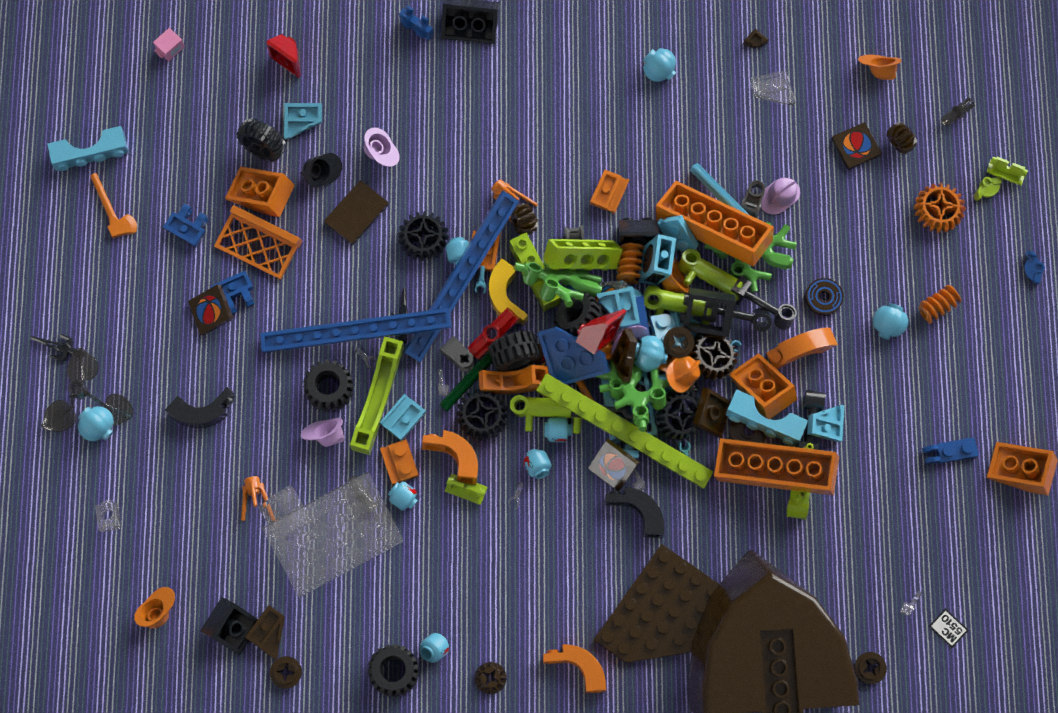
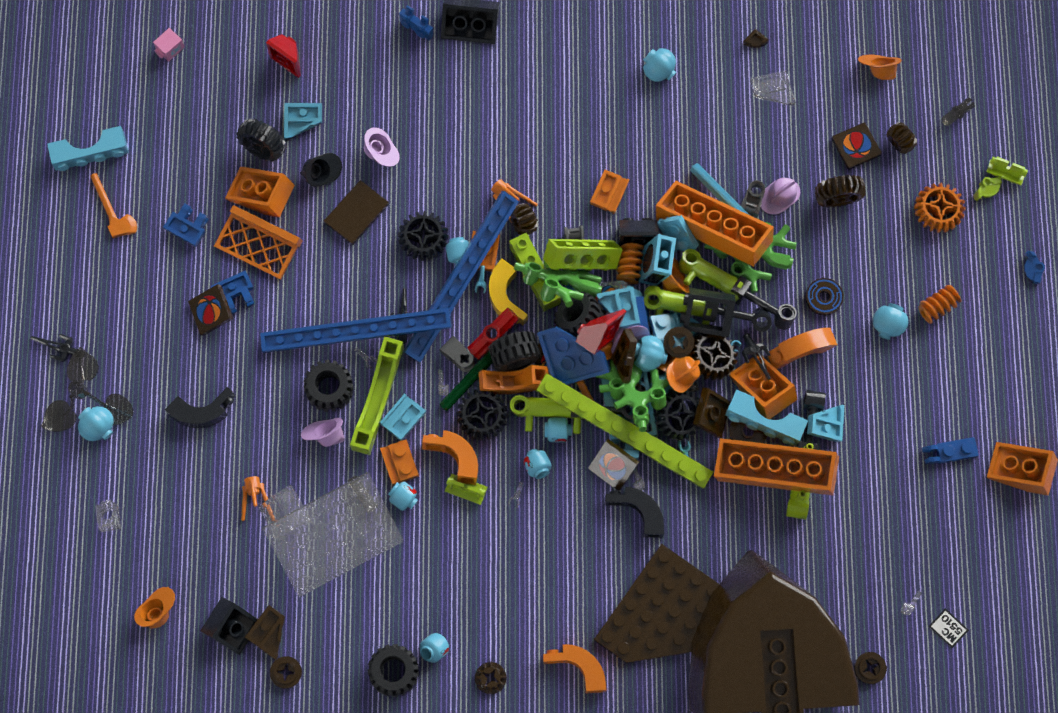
(754, 350): none -> black piece
(840, 191): none -> dark brown gear

